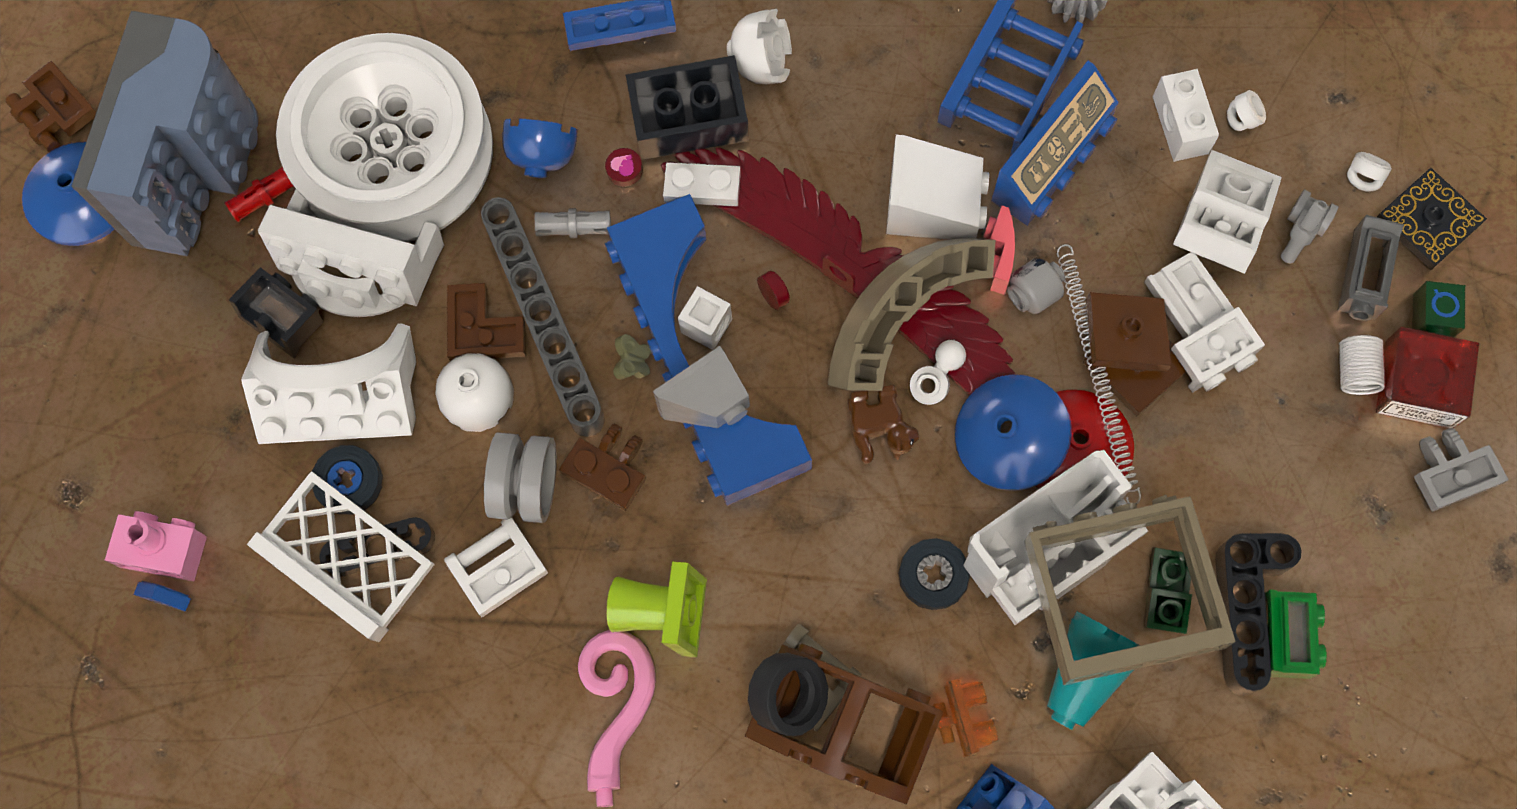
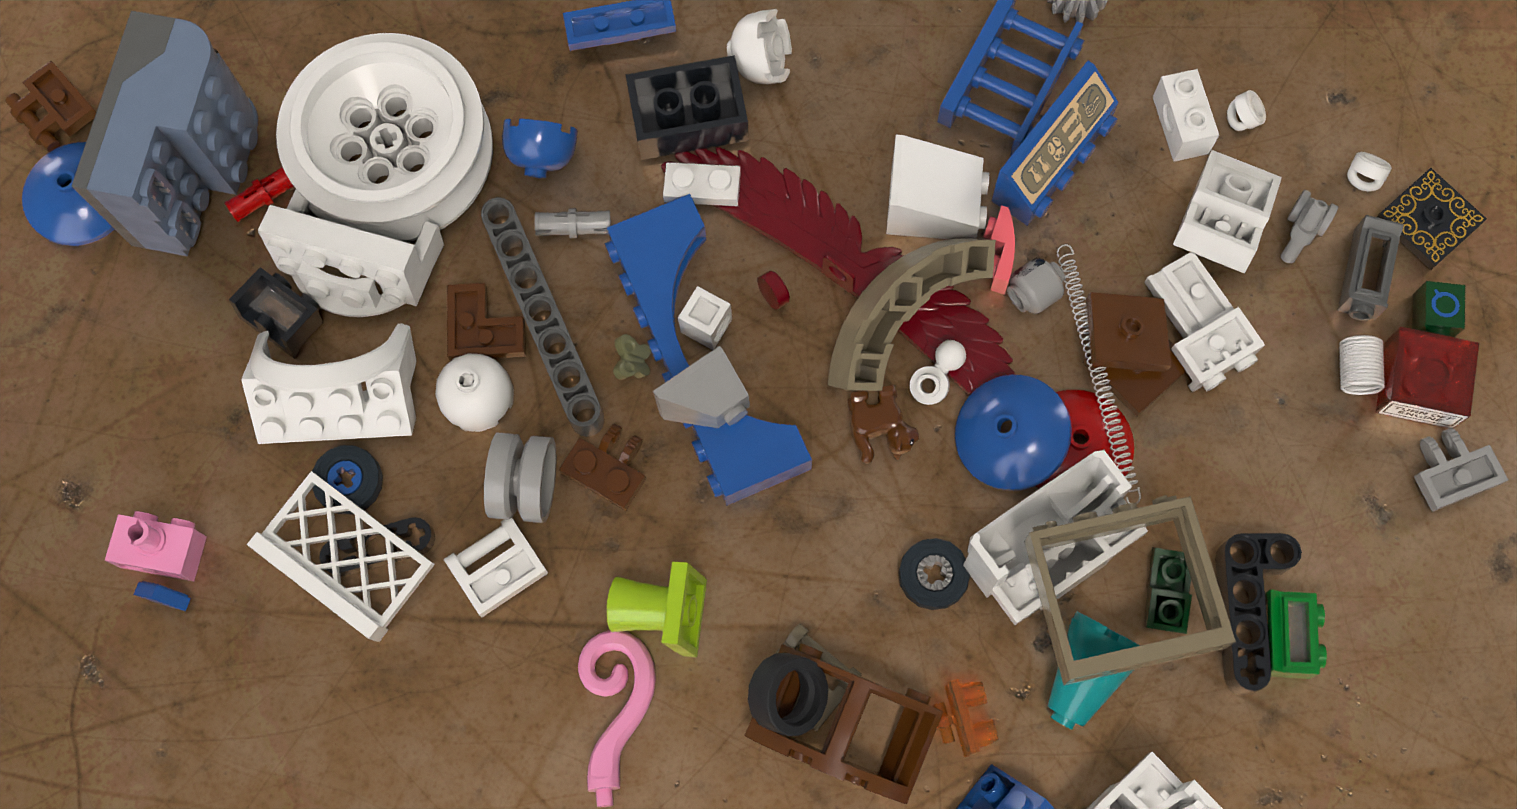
(624, 167): dark red tile -> none

